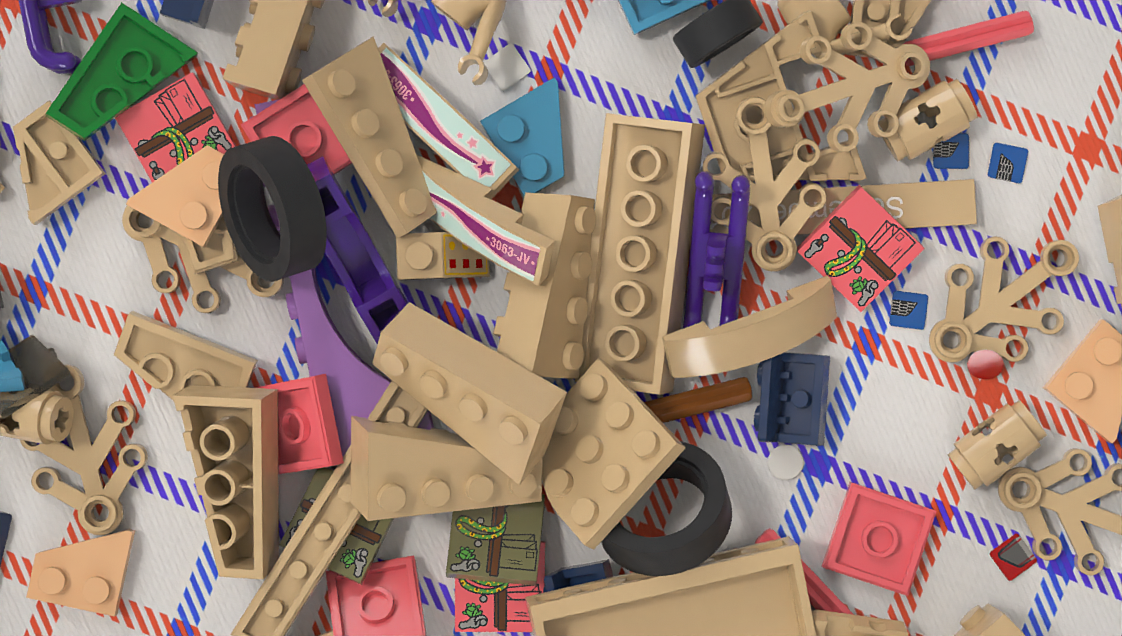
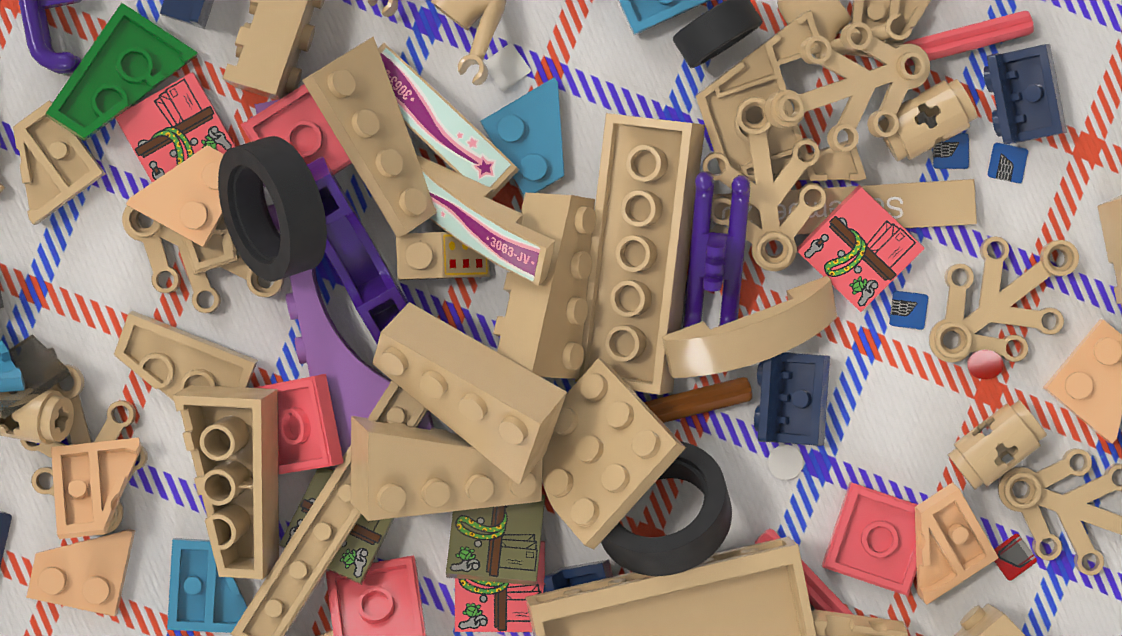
(90, 484): none -> light nougat wing
(196, 592): none -> dark azure wing
(948, 543): none -> light nougat wing
(1025, 94): none -> dark blue bracket

